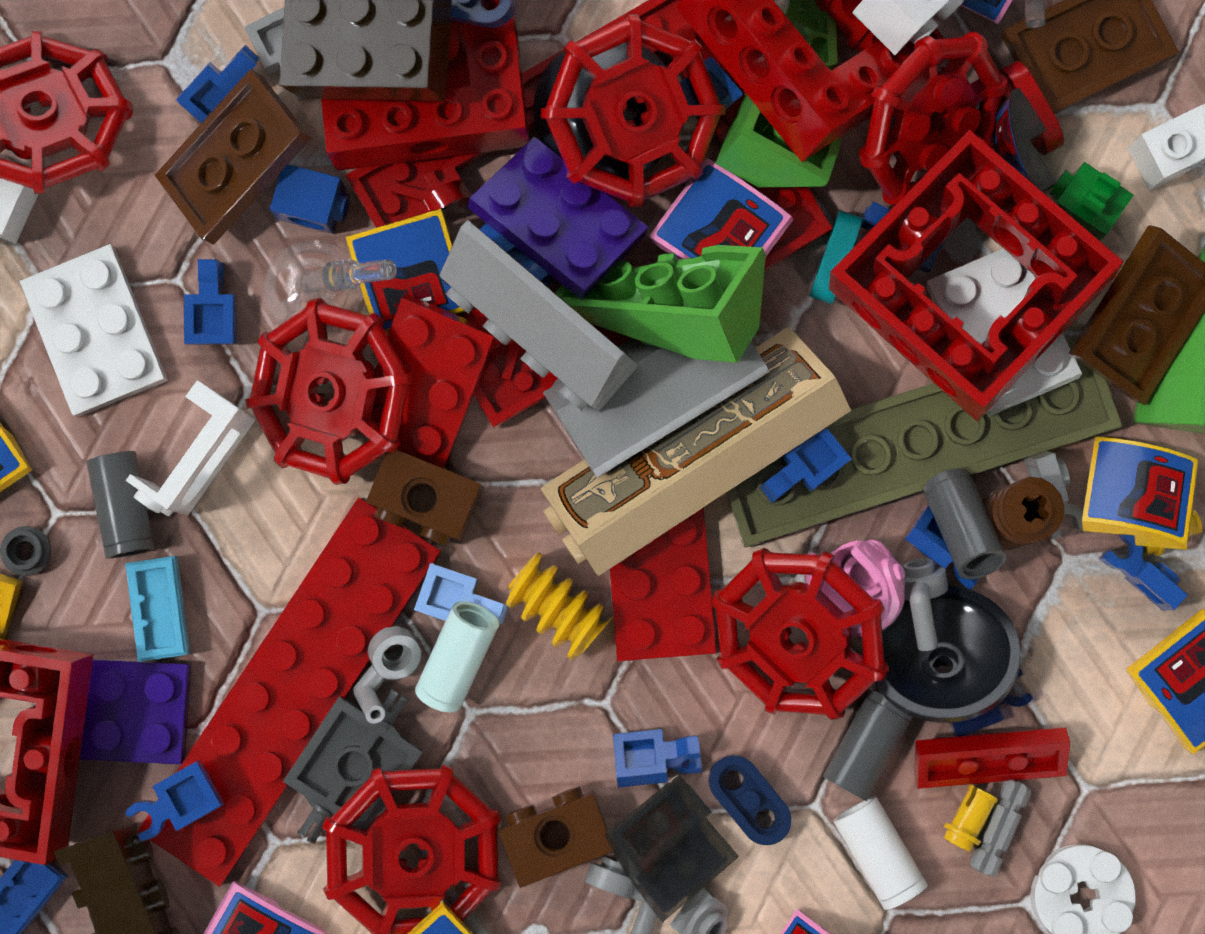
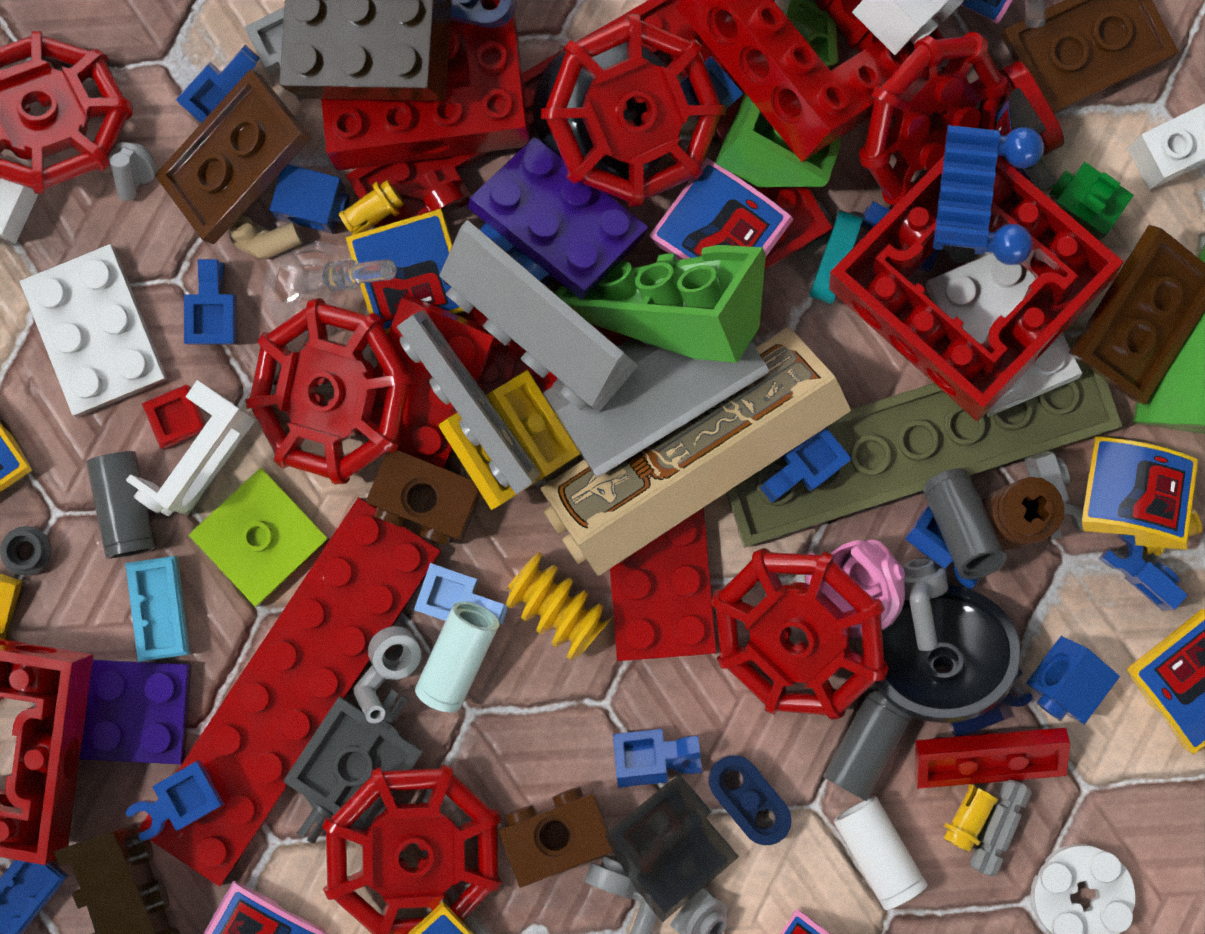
(130, 167): none -> light grey plate
(174, 417): none -> red tile
(259, 537): none -> lime plate
(262, 242): none -> tan arm
(372, 208): none -> yellow pin
(479, 418): none -> light grey plate
(532, 424): none -> yellow slope
(968, 190): none -> blue gear
(1071, 681): none -> blue brick

